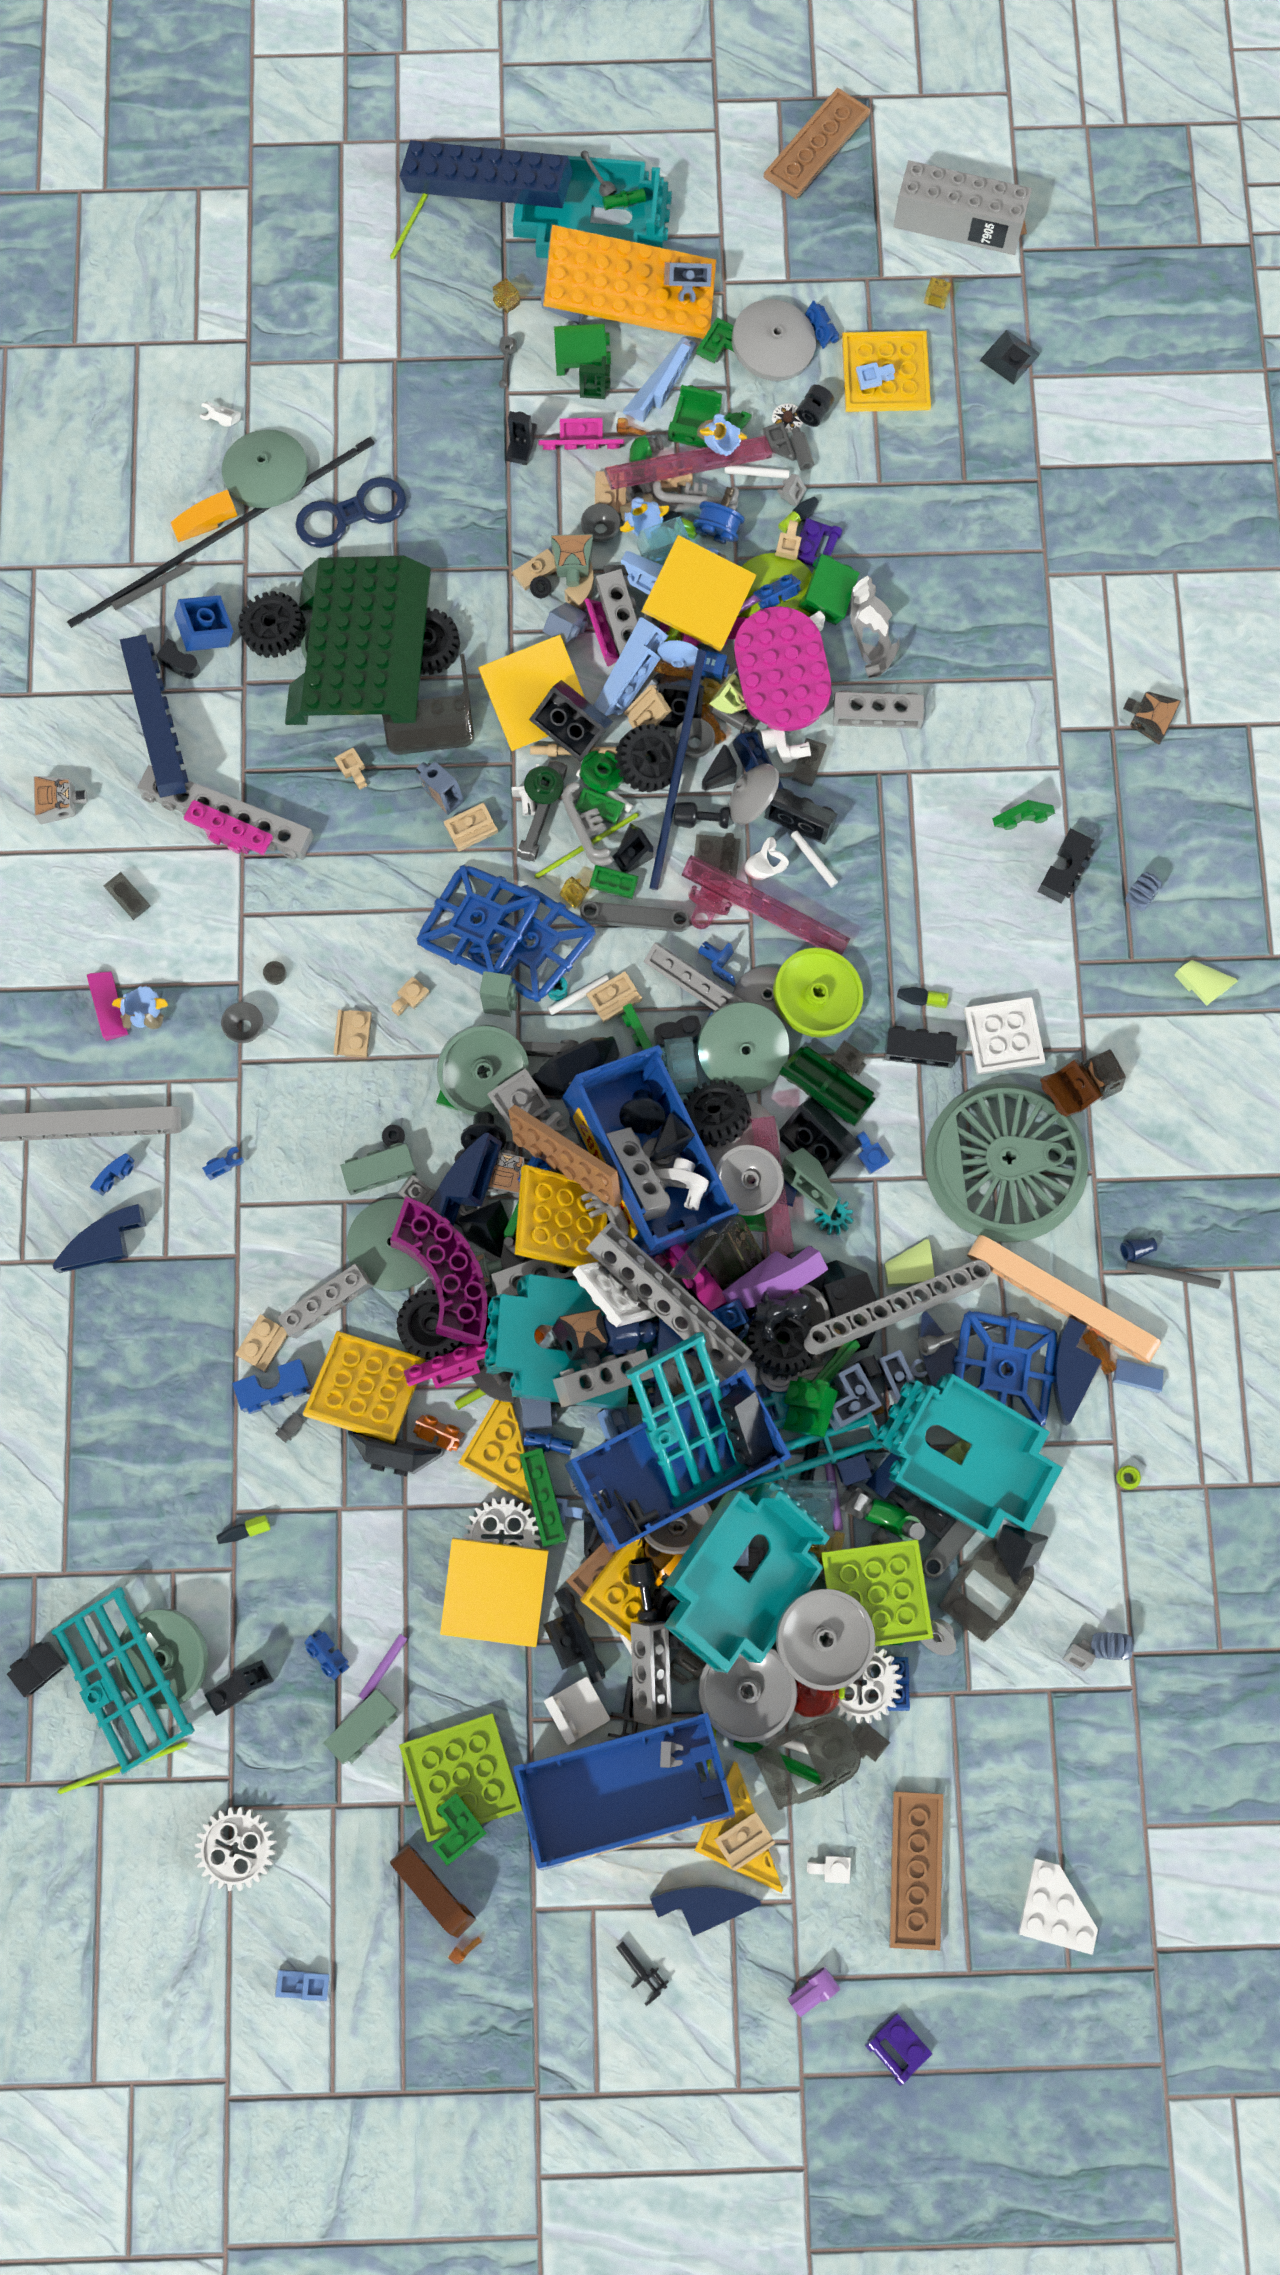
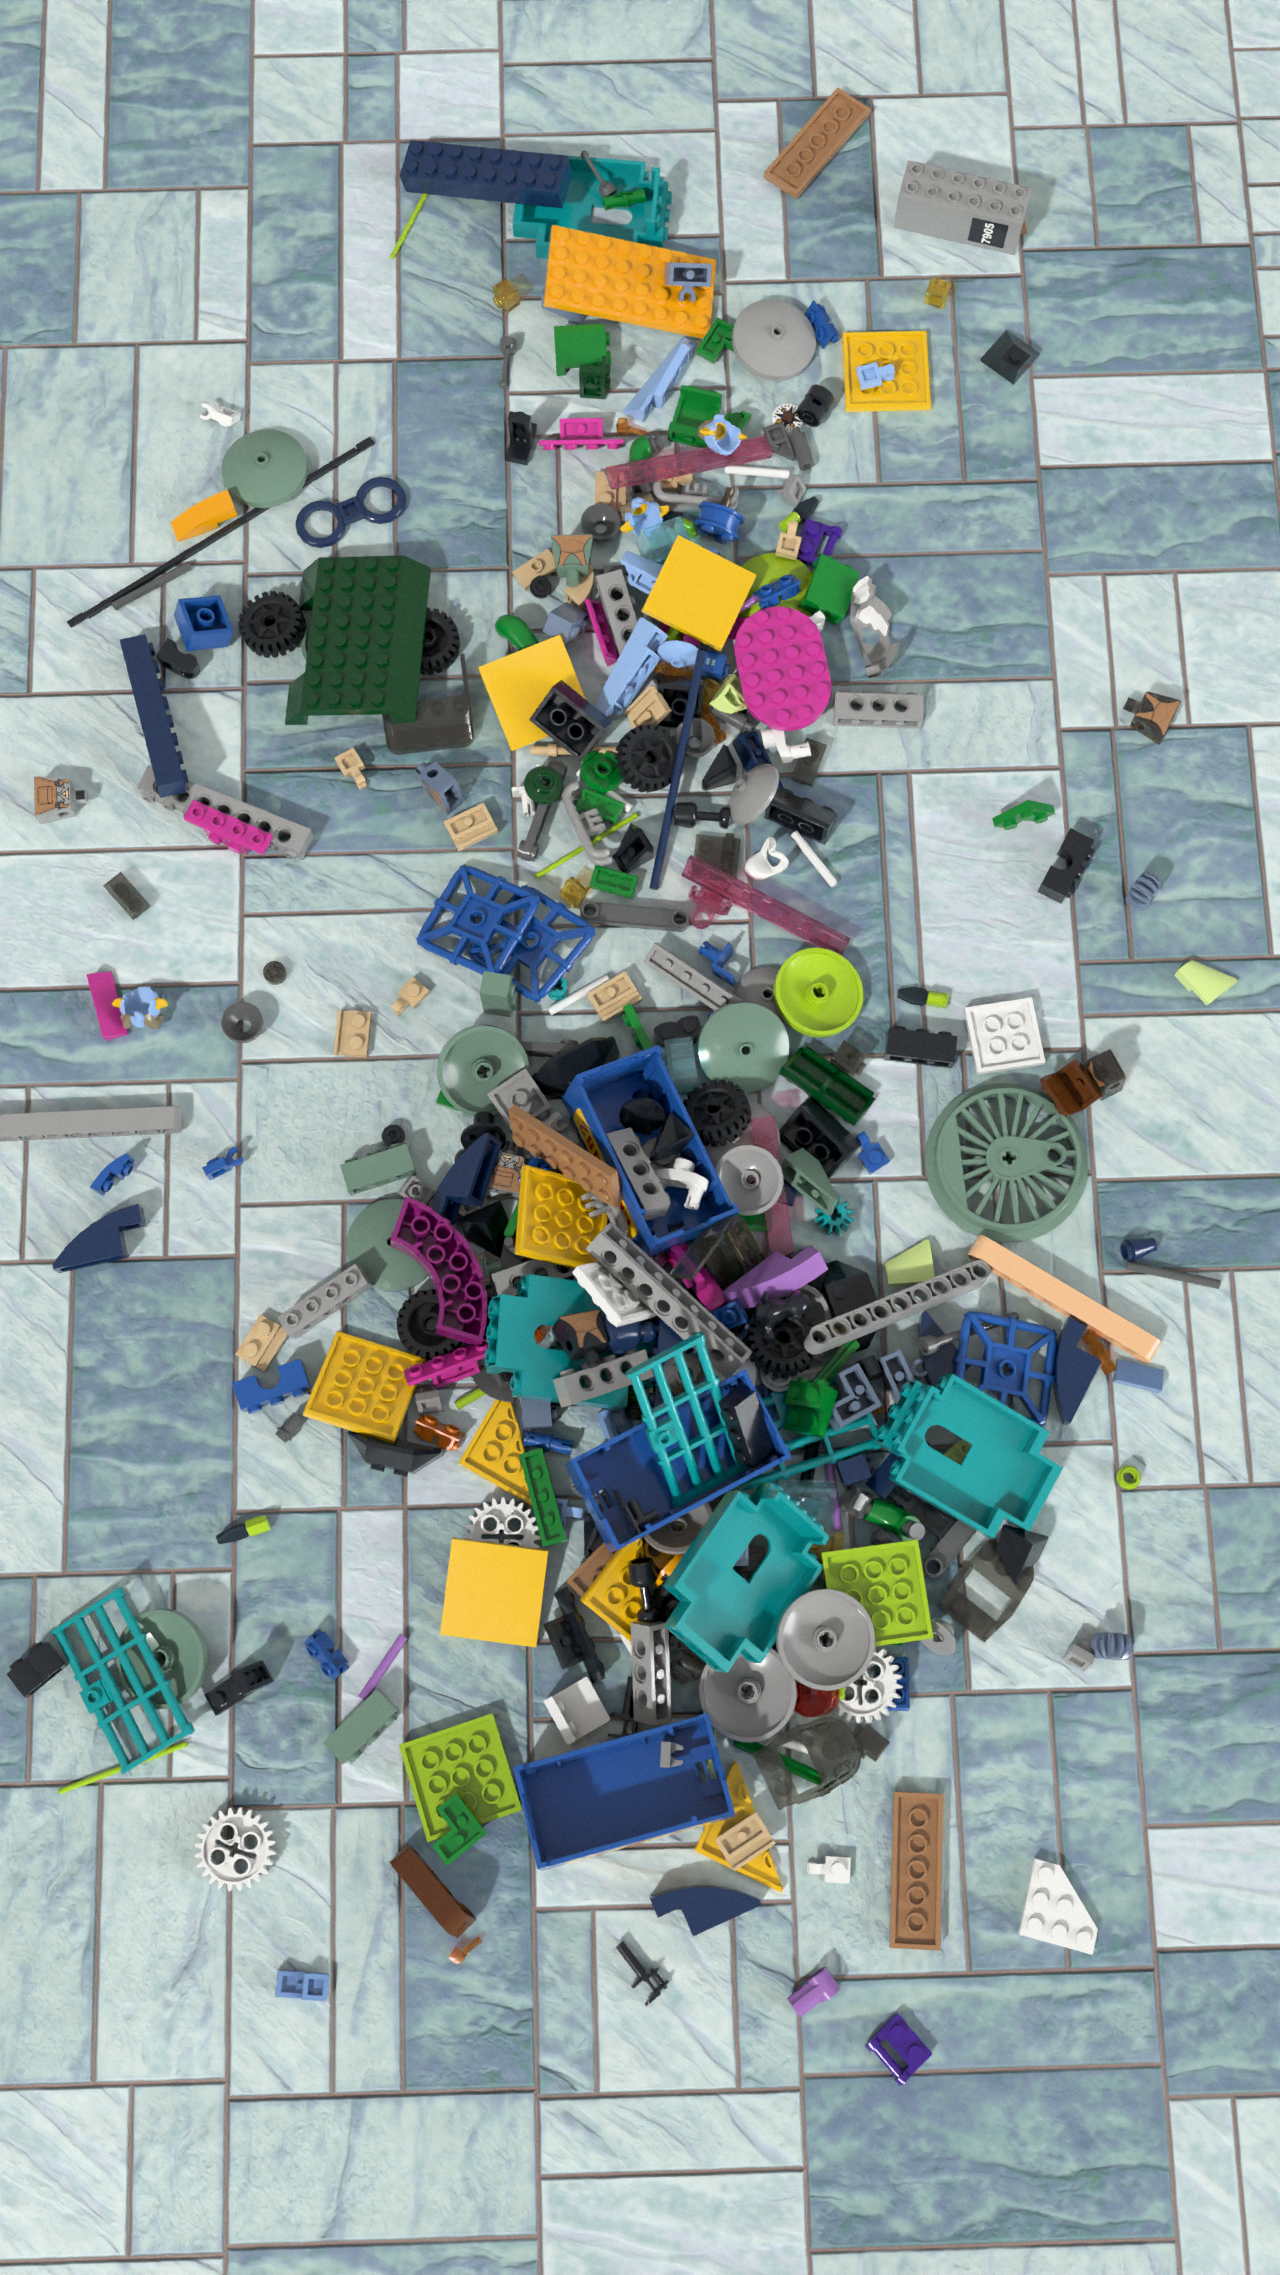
(428, 1402): none -> light grey tile
(516, 631): none -> green piece
(633, 1411): none -> clear smoke tile

